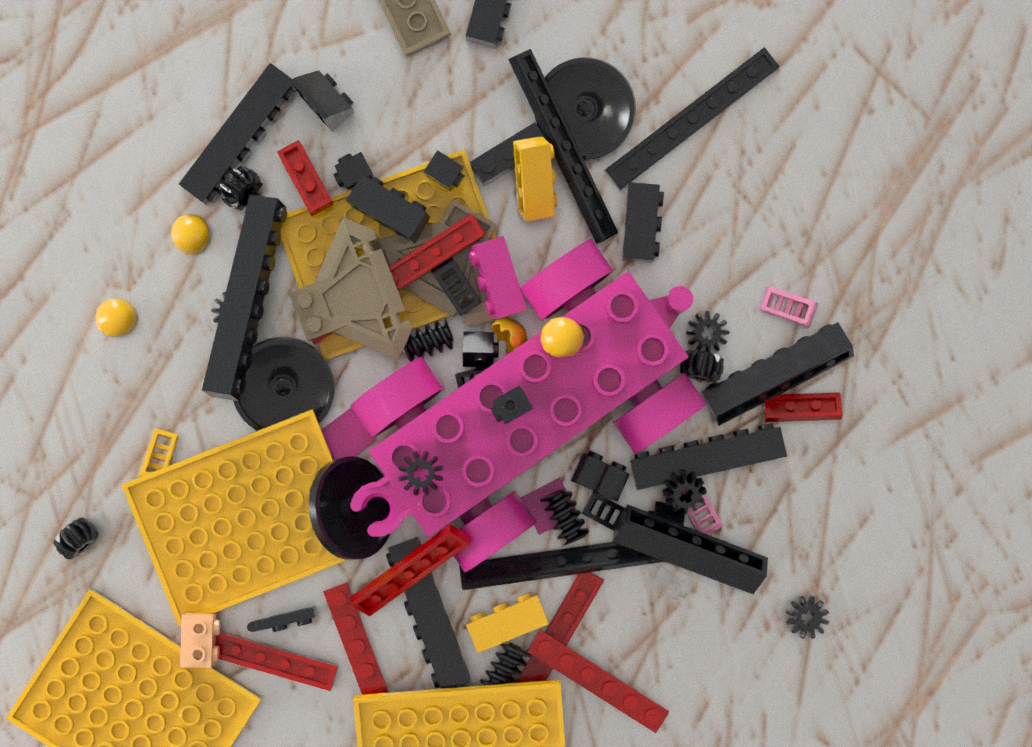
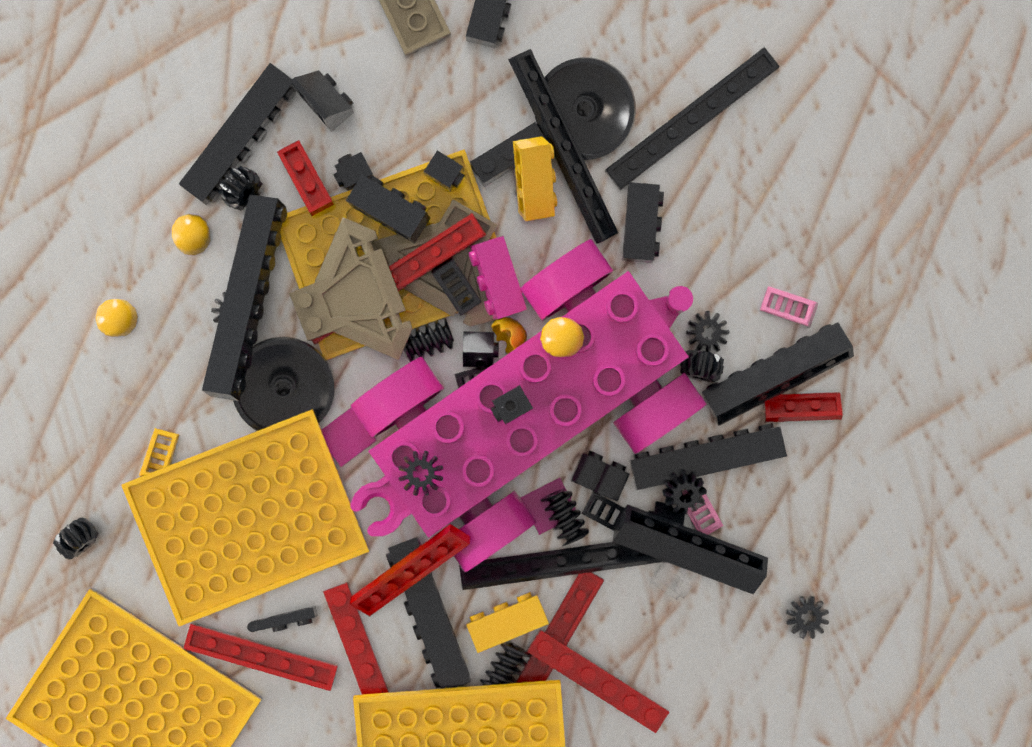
(198, 640): light nougat brick -> none
(333, 520): black dish -> none

